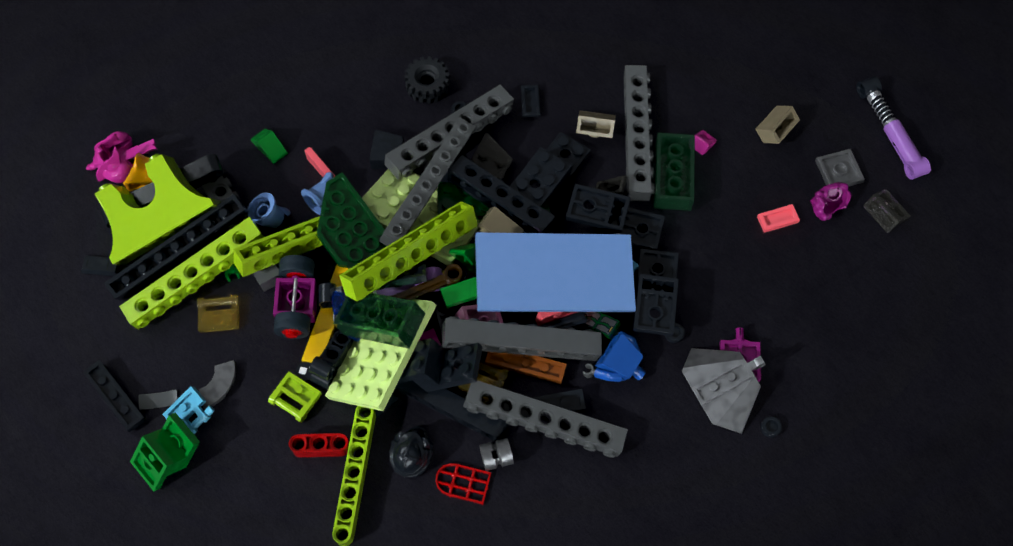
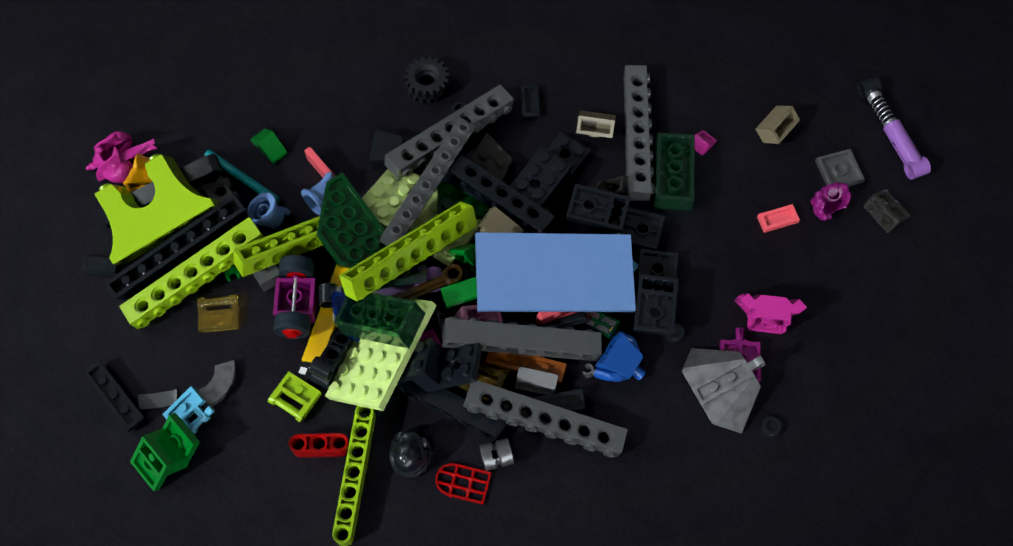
(242, 177): none -> teal piece
(536, 381): none -> light grey slope
(769, 313): none -> dark pink slope

